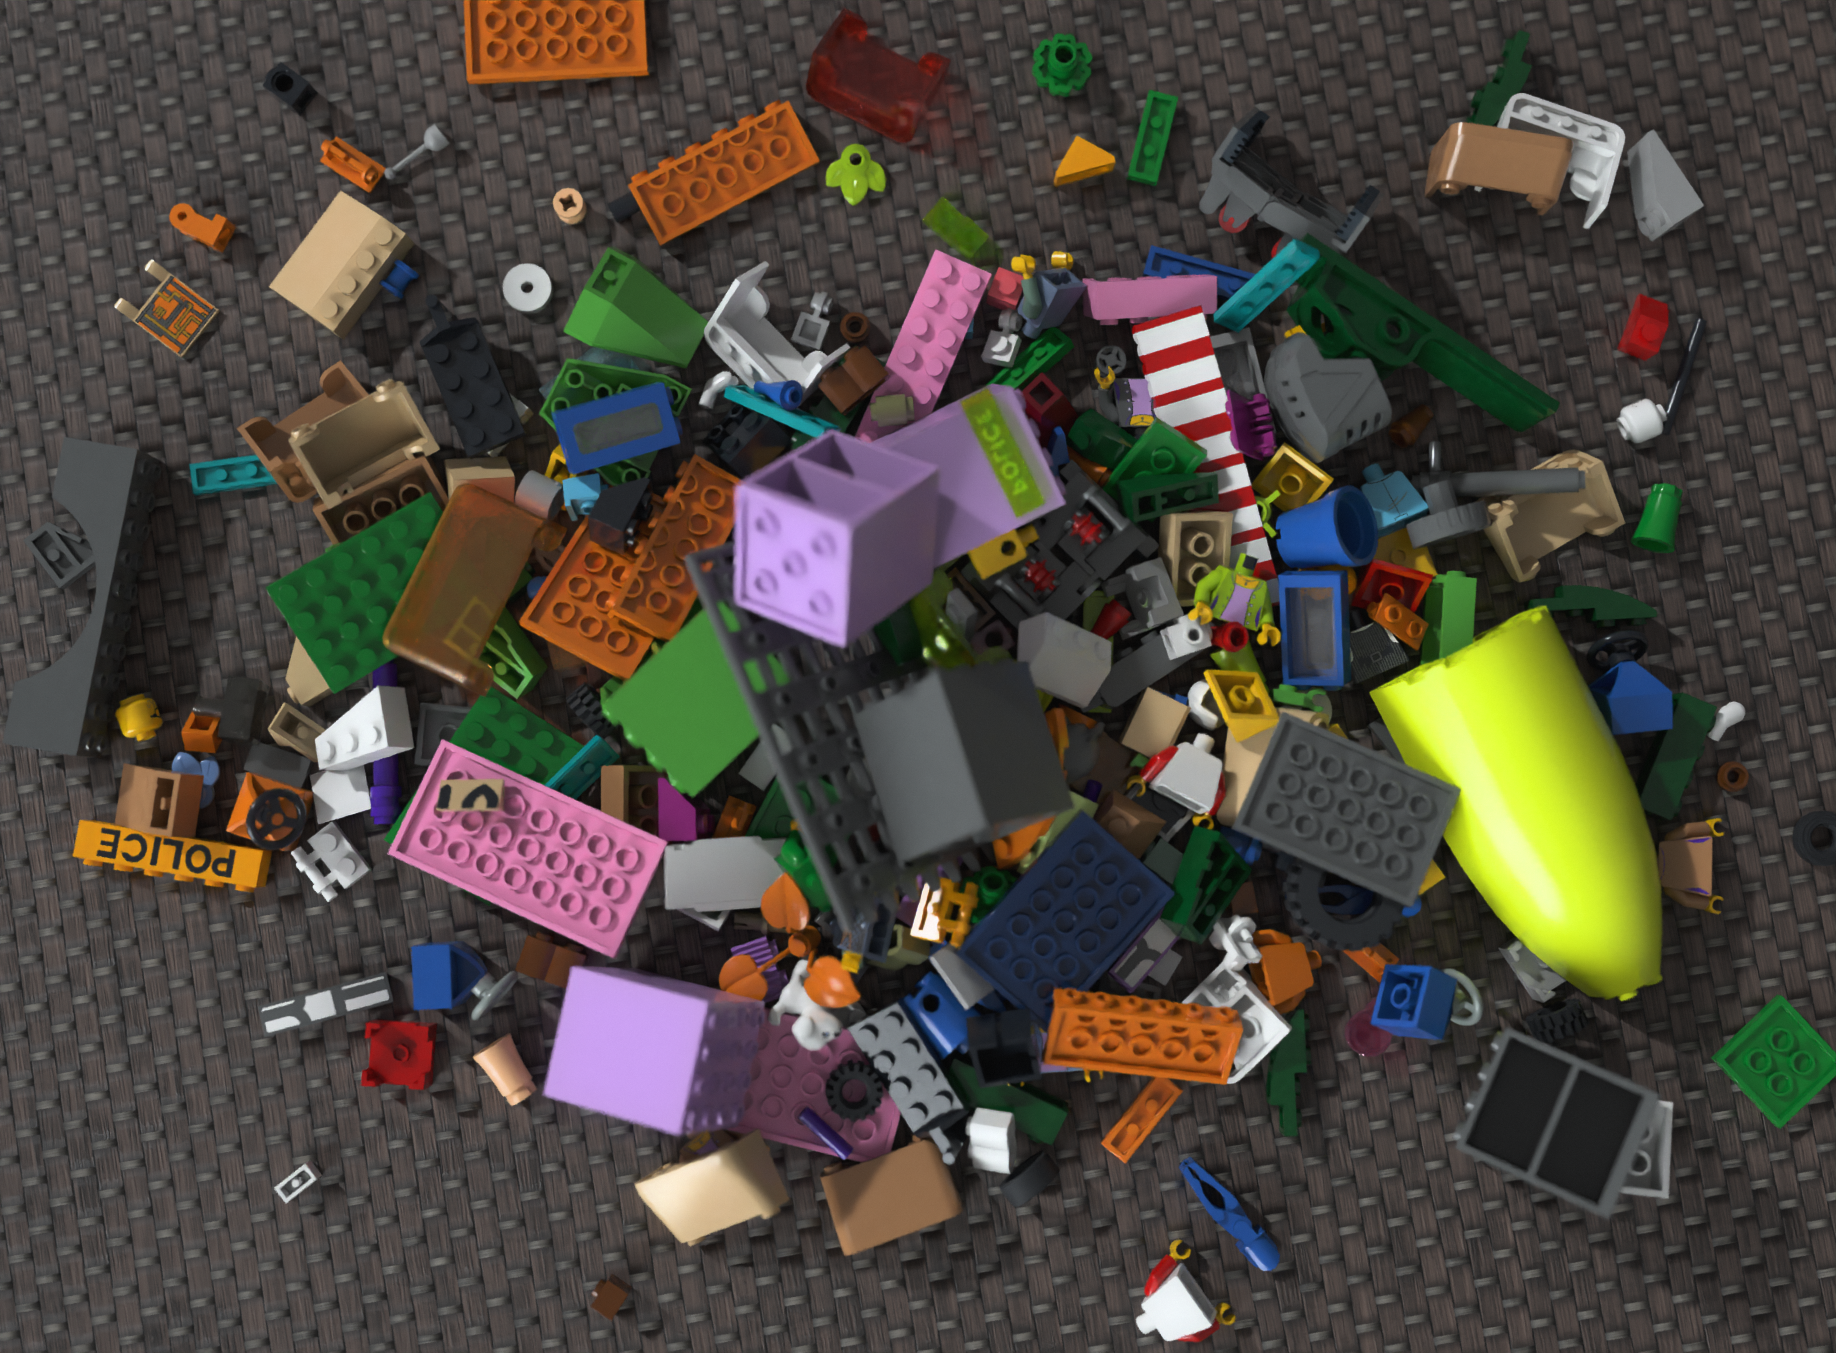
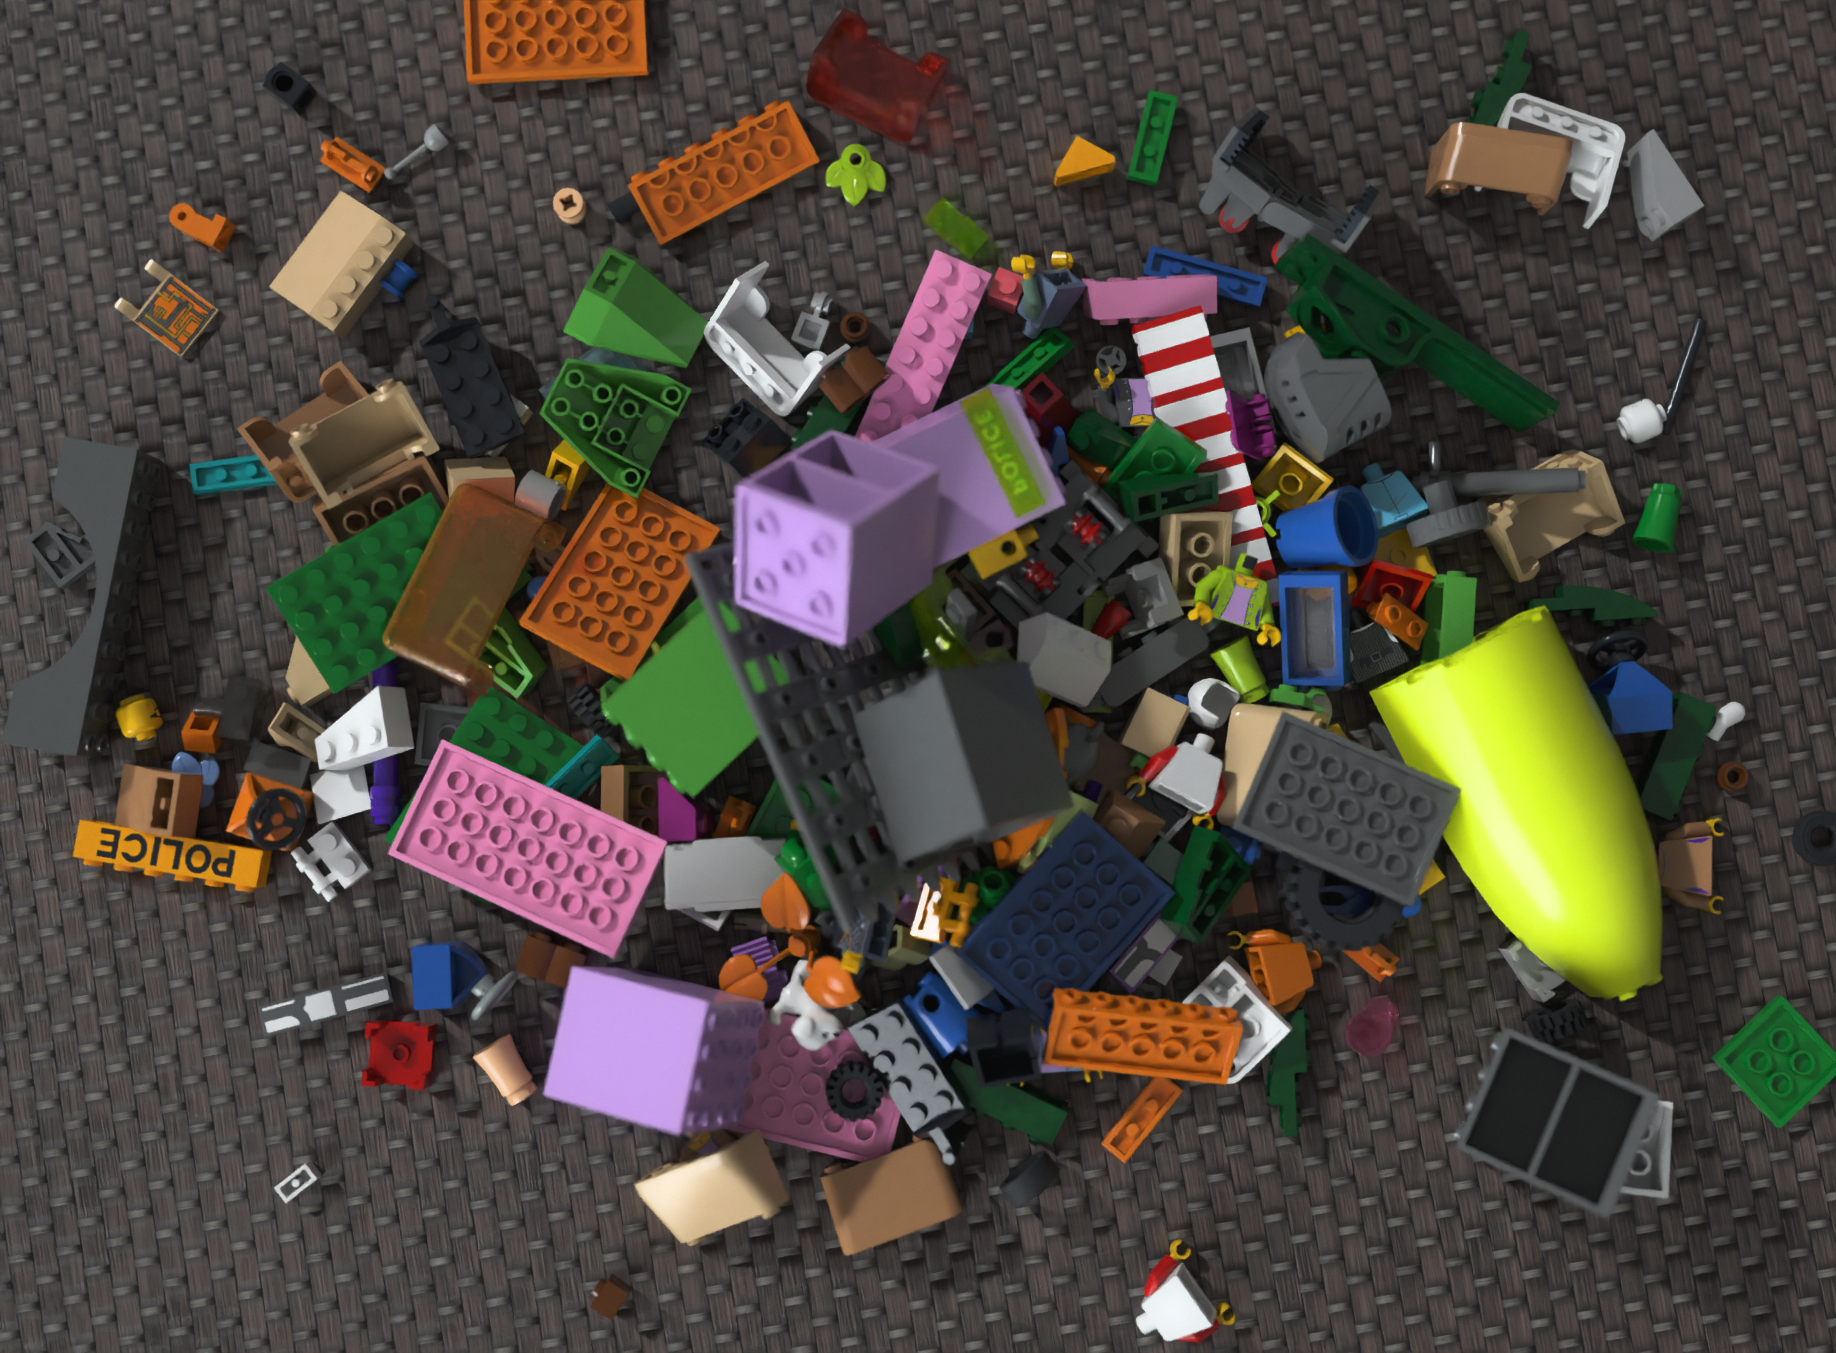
(471, 795): tan slope -> none
(521, 276): white piece -> none
(582, 494): medium azure brick -> none
(617, 427): blue piece -> none
(619, 514): black slope -> none
(695, 518): orange bracket -> none
(714, 386): white arm -> none
(759, 767): white tile -> none
(784, 393): blue cone -> none
(796, 418): teal tile -> none
(825, 1133): dark purple piece -> none
(892, 410): olive brick -> none
(992, 1140): white brick -> none
(1004, 345): white plate -> none
(1062, 64): green plant -> none
(1186, 637): white brick -> none
(1230, 636): red cone -> none
(1236, 937): white hips -> none
(1242, 702): yellow slope -> none
(1253, 1242): blue arm -> none
(1266, 285): teal tile -> none
(1409, 427): reddish brown cone -> none
(1423, 1001): blue piece -> none
(1645, 328): red slope -> none

